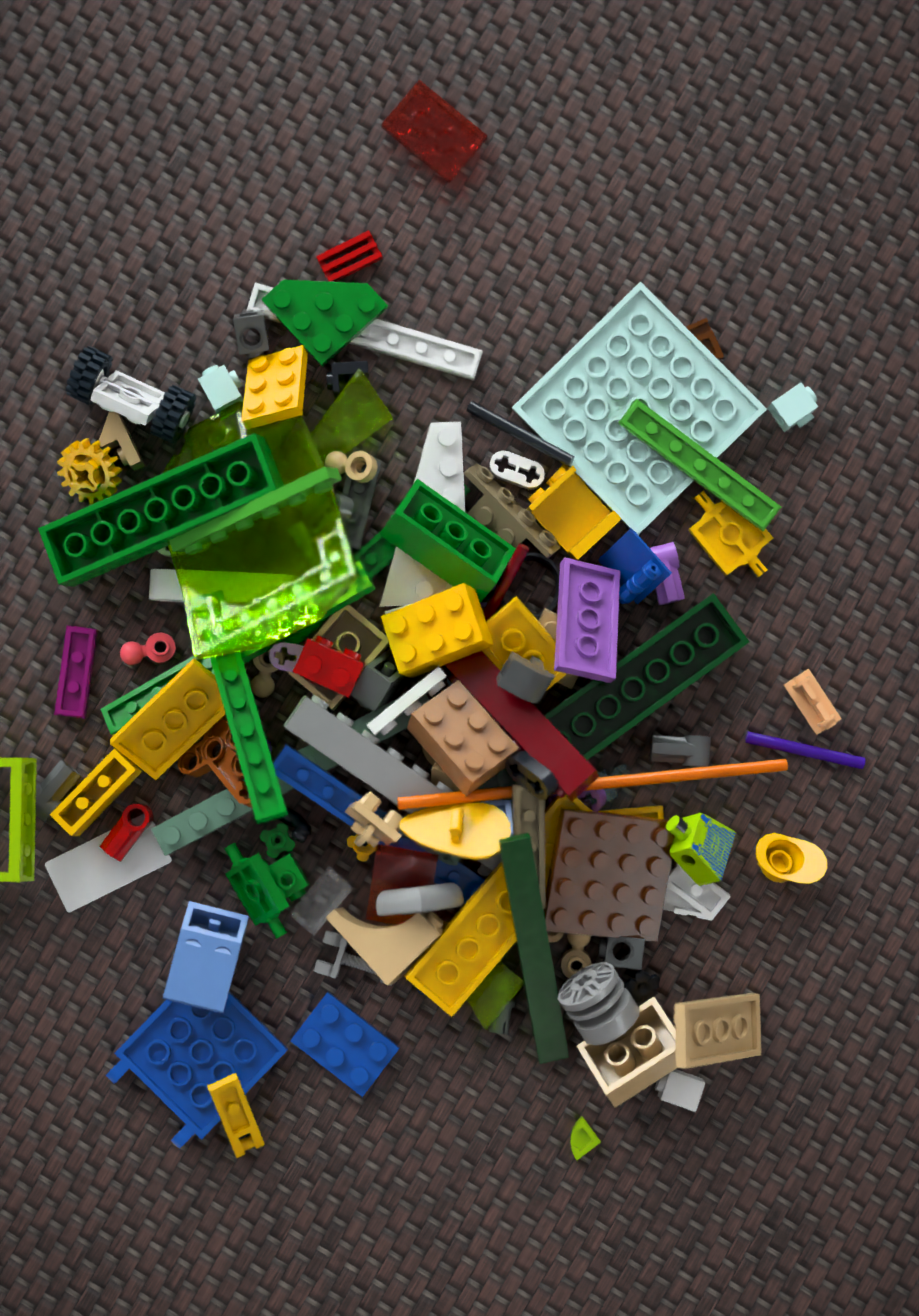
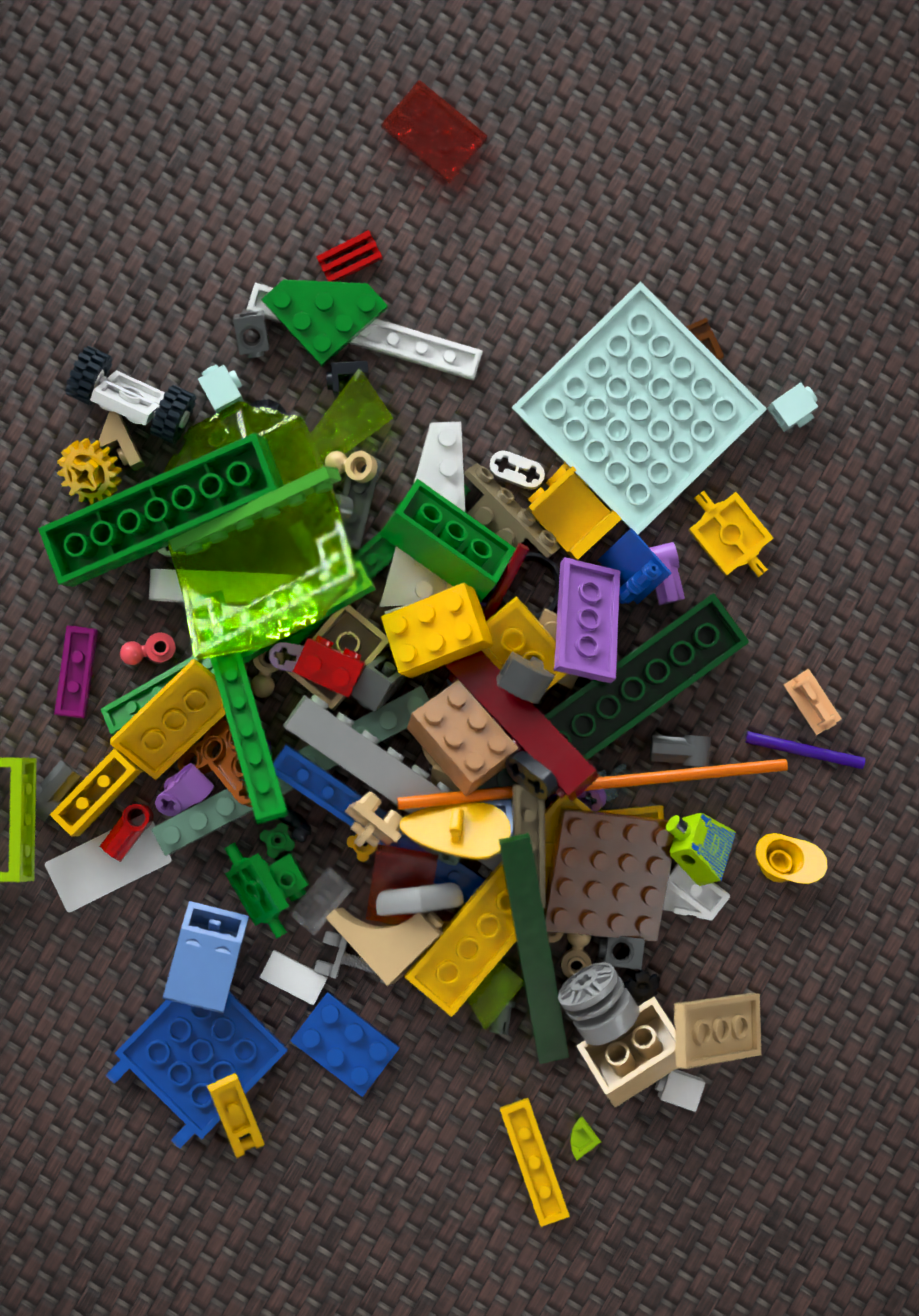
(183, 790): none -> medium lavender piece
(274, 387): yellow plate -> none
(293, 977): none -> white tile
(408, 702): white plate -> none
(520, 433): black bar -> none
(534, 1162): none -> yellow plate
(699, 465): bright green tile -> none

